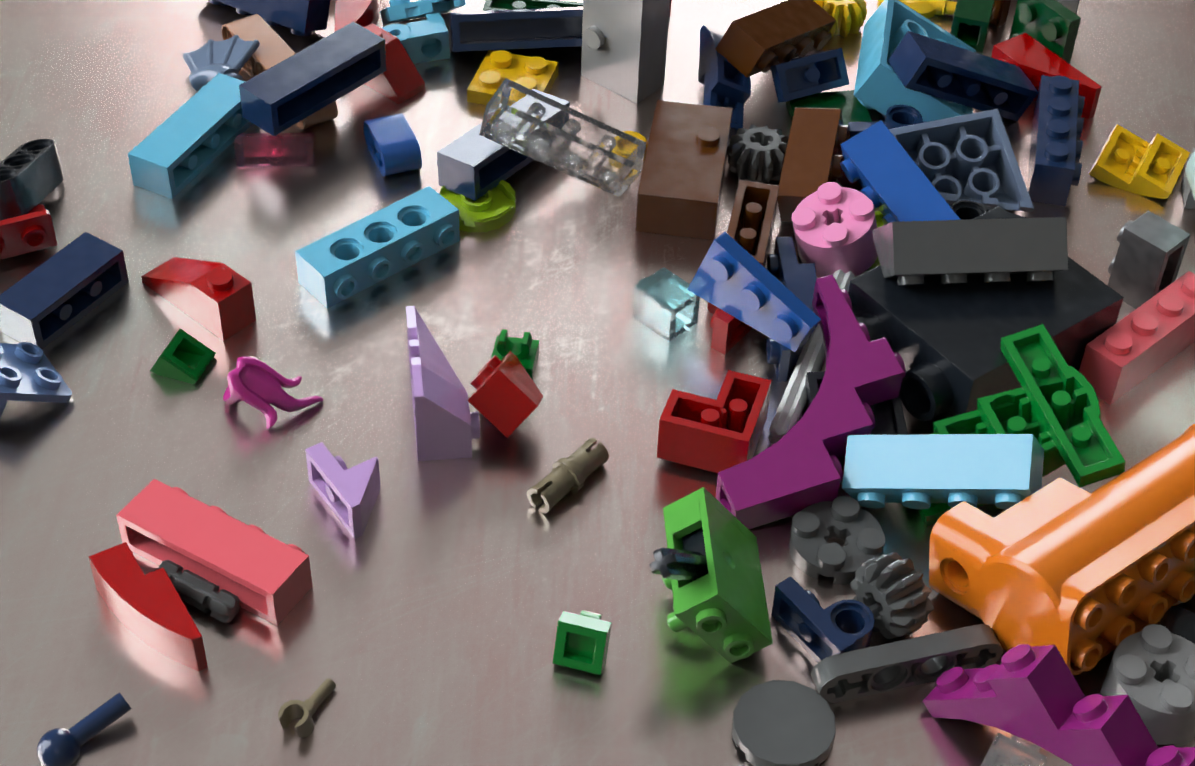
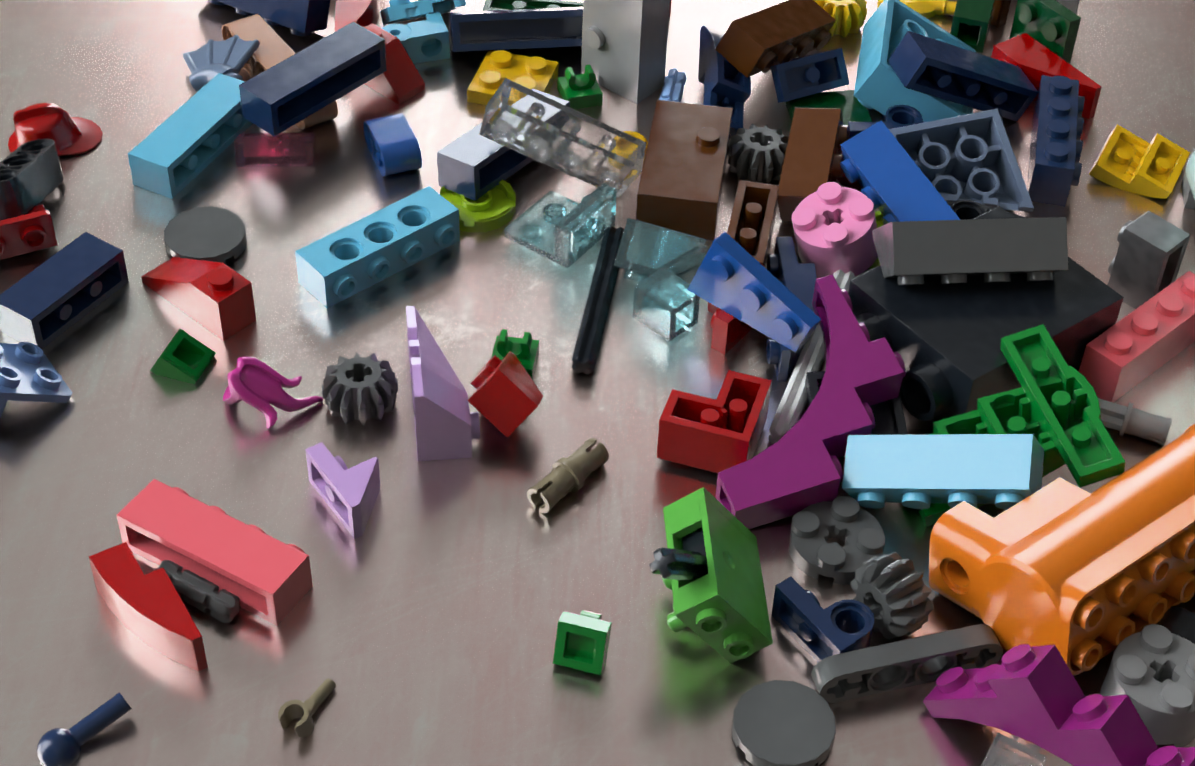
(50, 121): none -> red piece
(206, 234): none -> dark grey tile
(360, 388): none -> dark grey gear
(563, 227): none -> clear light blue bracket
(580, 89): none -> green tile
(597, 303): none -> black axle
(651, 247): none -> clear light blue slope
(673, 86): none -> light blue axle
(1134, 421): none -> light grey axle

